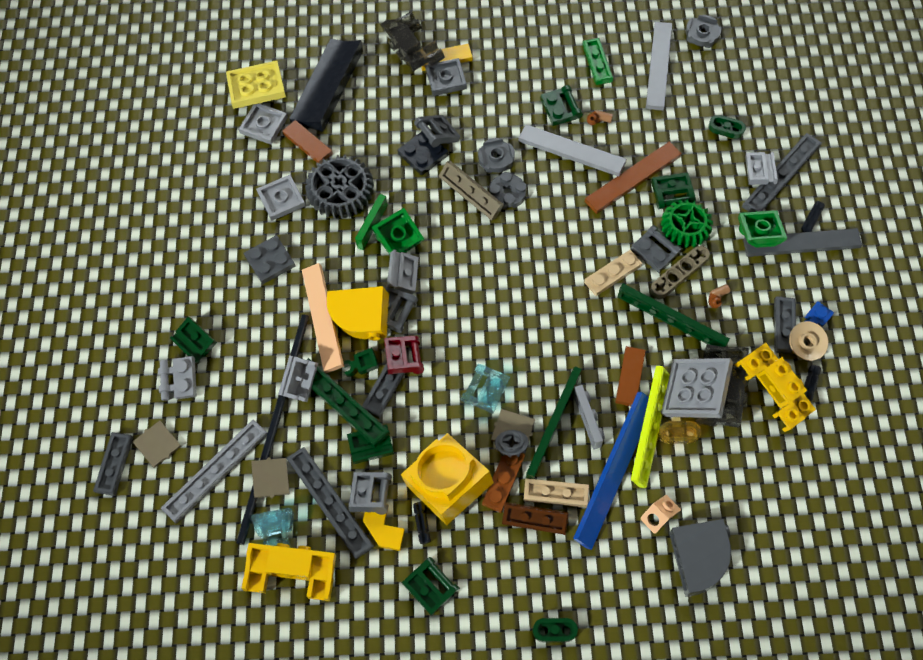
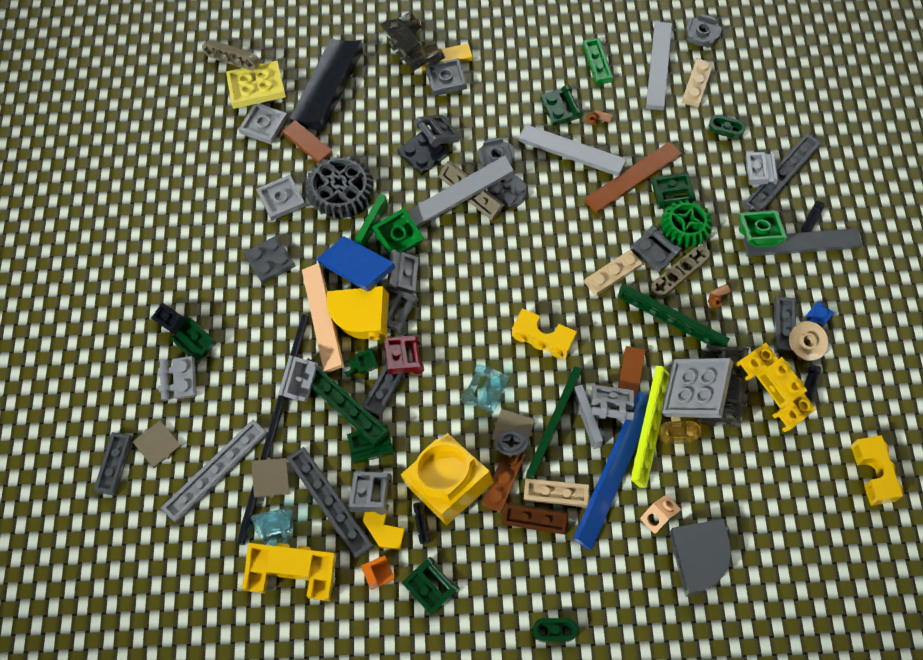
(168, 318): none -> black plate
(232, 55): none -> dark tan beam
(356, 263): none -> blue tile
(377, 572): none -> orange panel
(461, 191): none -> light grey tile
(557, 343): none -> yellow arch
(614, 398): none -> light grey plate
(697, 82): none -> tan plate
(874, 452): none -> yellow arch

